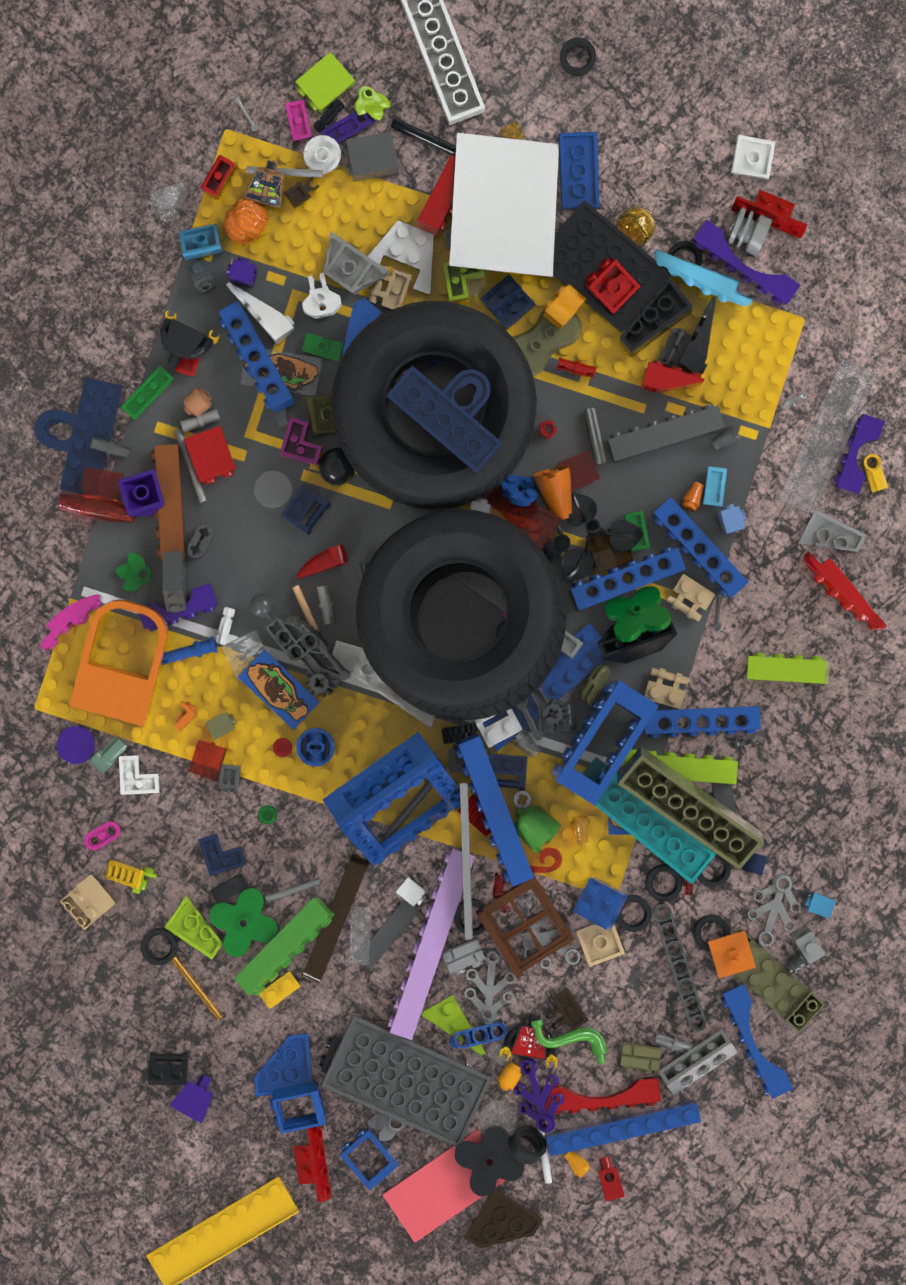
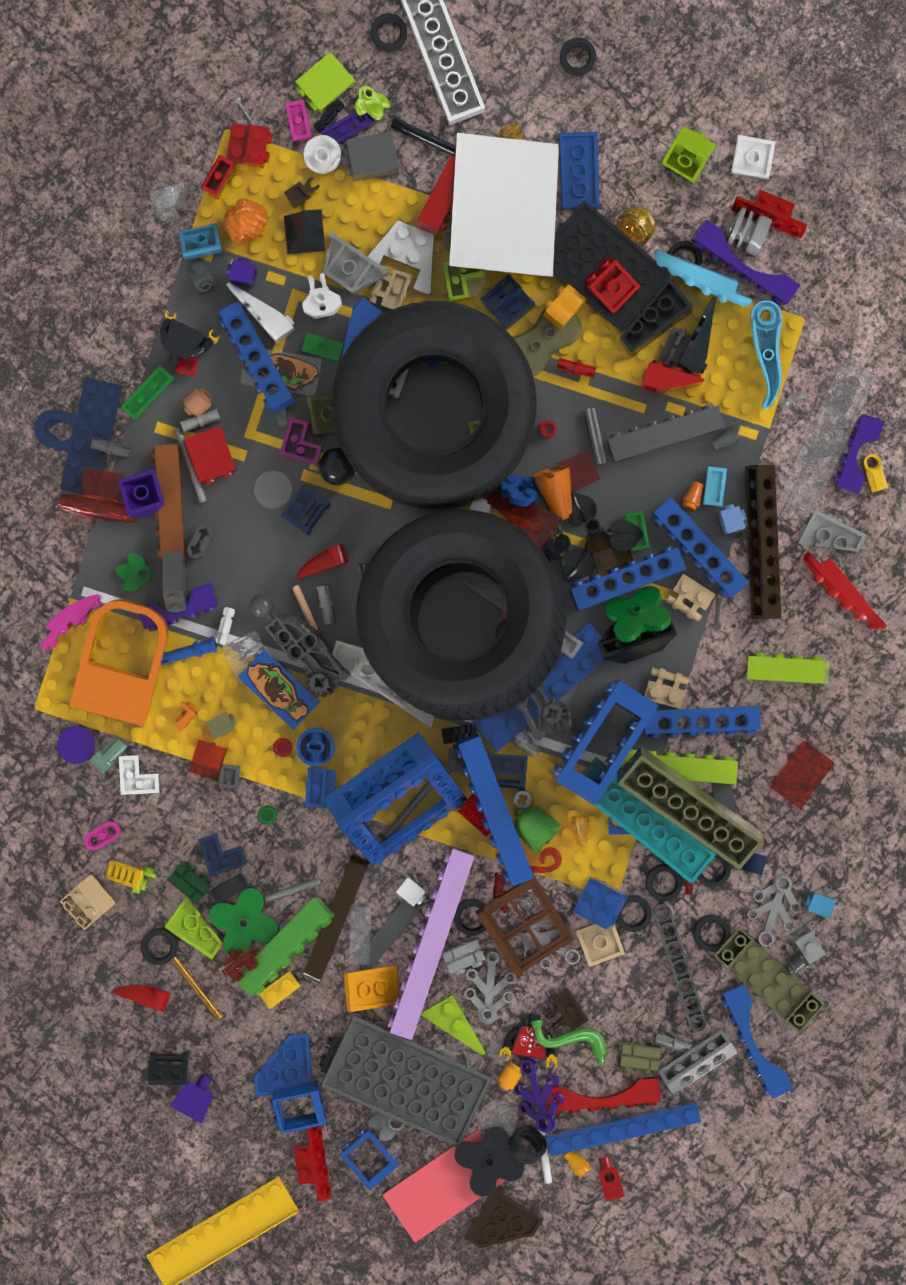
(144, 995): none -> red piece
(190, 882): none -> dark green brick
(247, 959): none -> clear red hips
(249, 145): none -> red plate
(267, 185): torso -> none
(292, 172): light grey bar -> none
(304, 232): none -> black slope
(319, 785): none -> blue plate
(371, 988): none -> light orange plate
(392, 18): none -> black tyre
(444, 418): dark blue plate -> none
(466, 861): light grey tile -> none
(486, 1035): blue beam -> none
(499, 730): white plate -> none
(594, 684): olive arm -> none
(689, 153): none -> lime brick
(731, 954): orange piece -> none
(763, 542): none -> dark brown brick
(766, 344): none -> medium azure animal
(801, 774): none -> clear red plate

